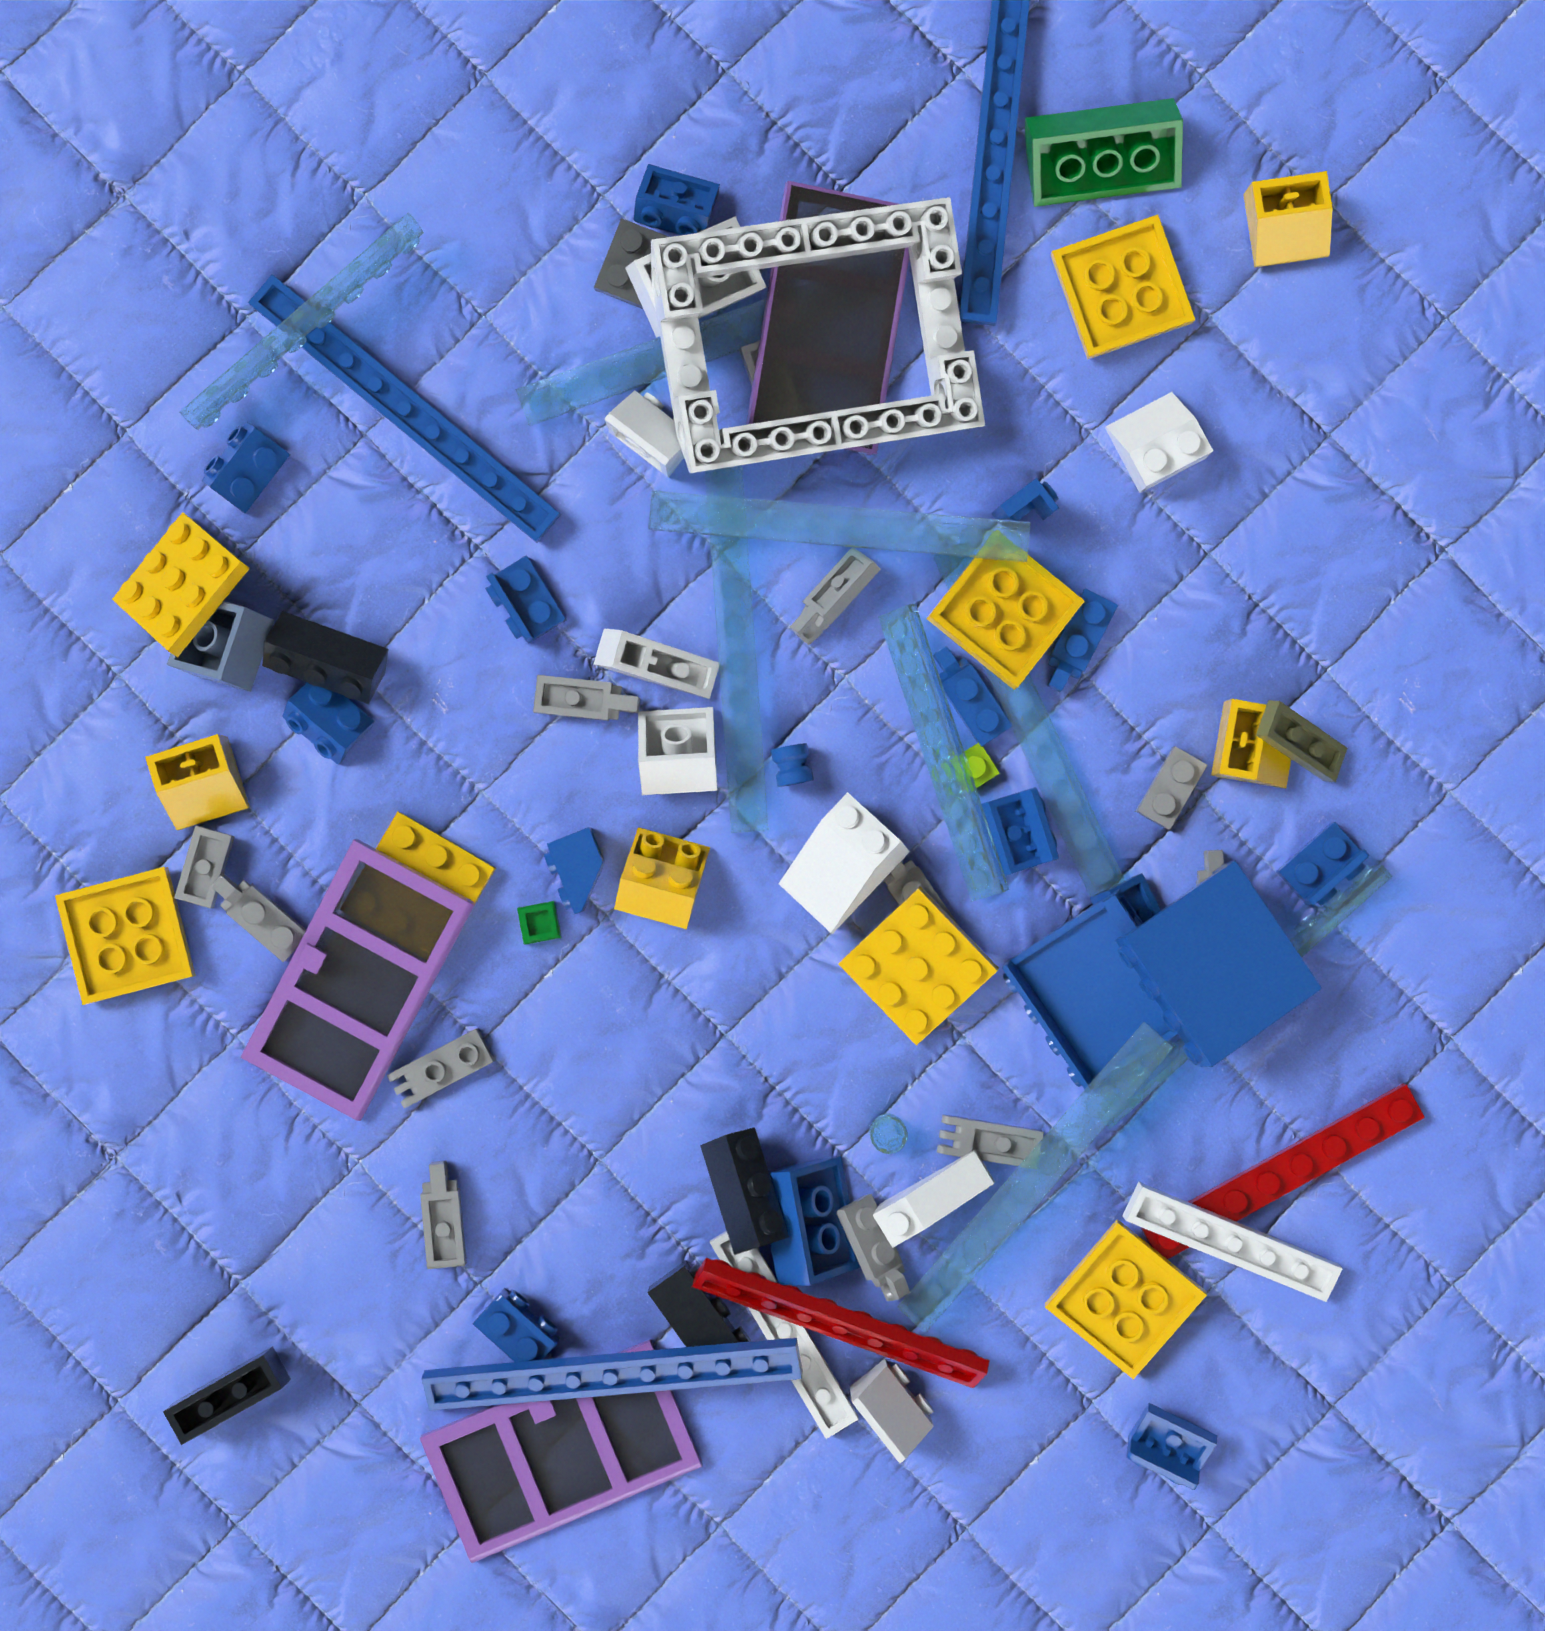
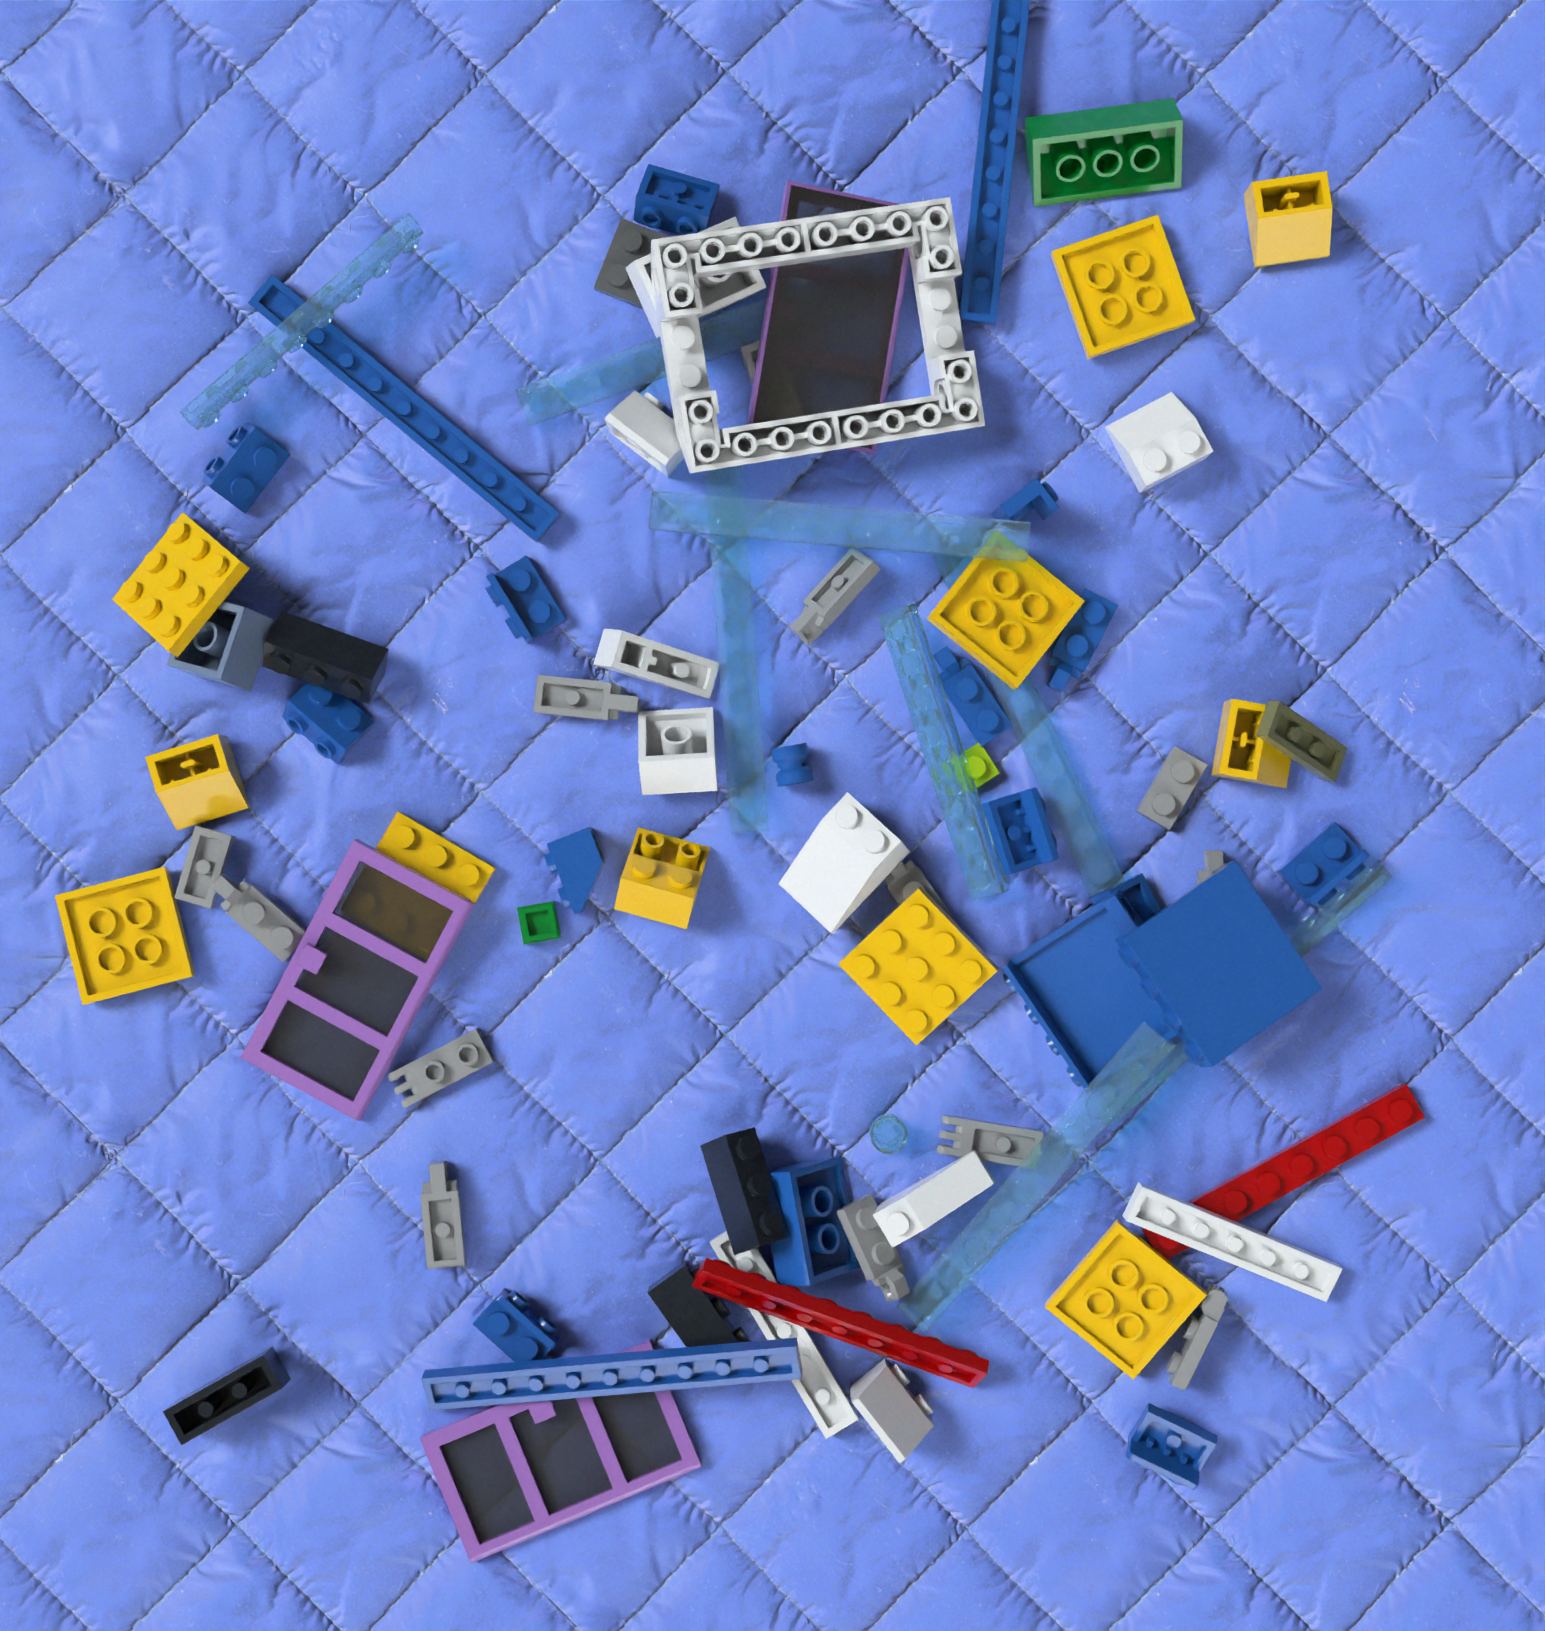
(1198, 1334): none -> light grey hinge

